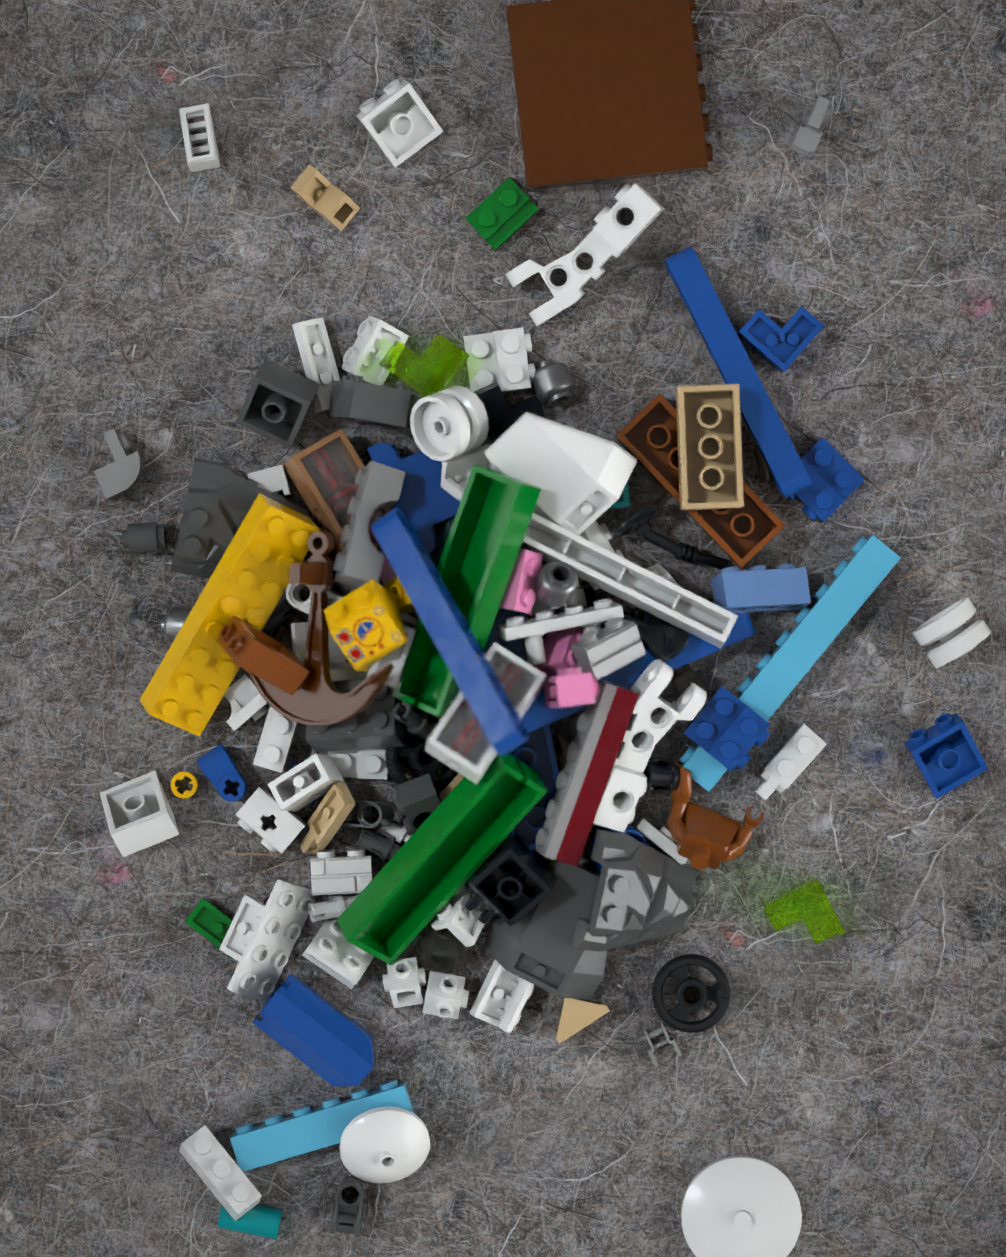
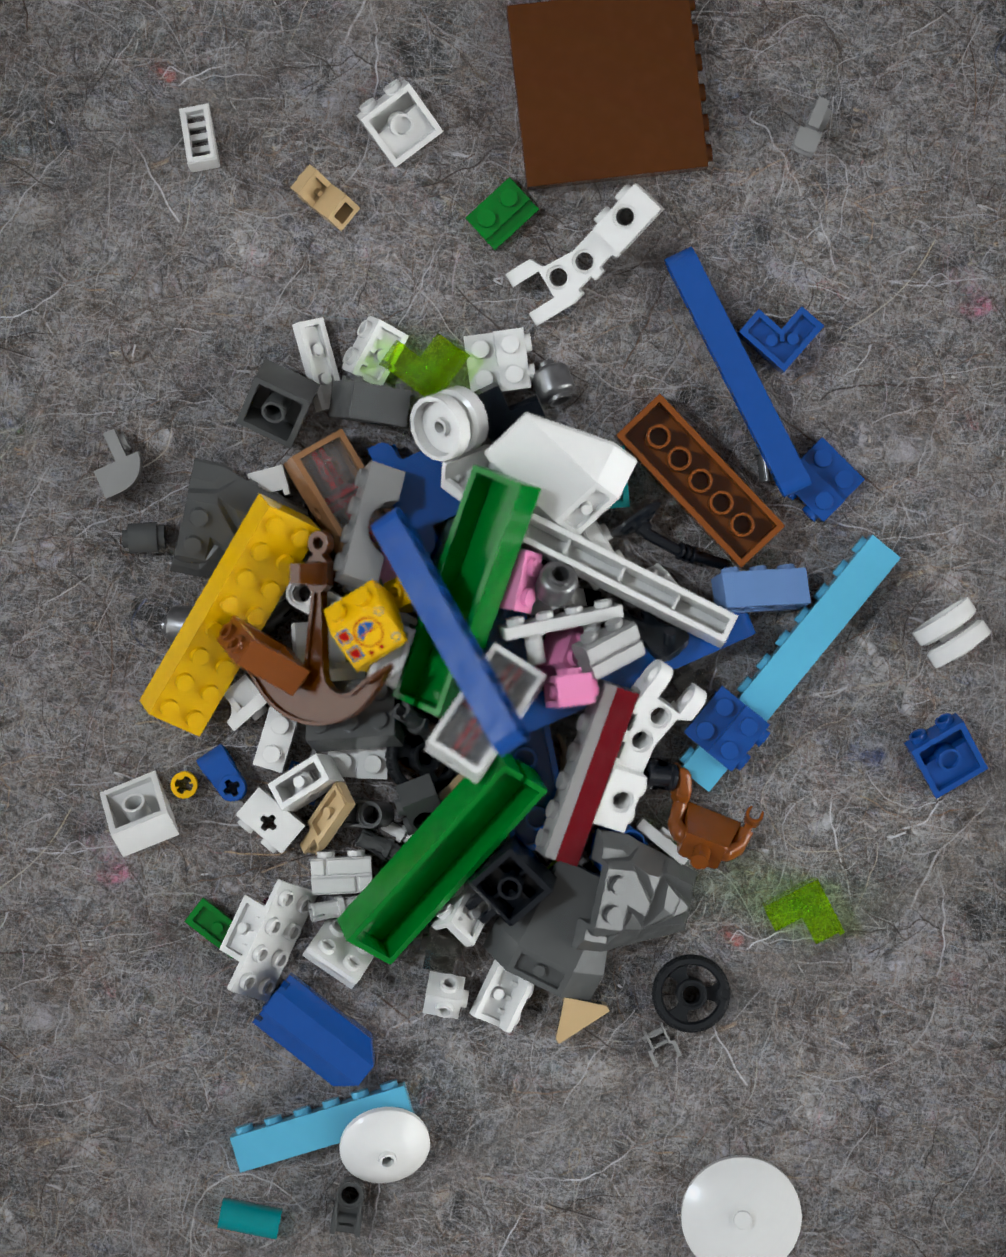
(220, 1173): white brick -> none
(405, 982): white brick -> none
(709, 447): tan brick -> none
(790, 761): white hinge -> none

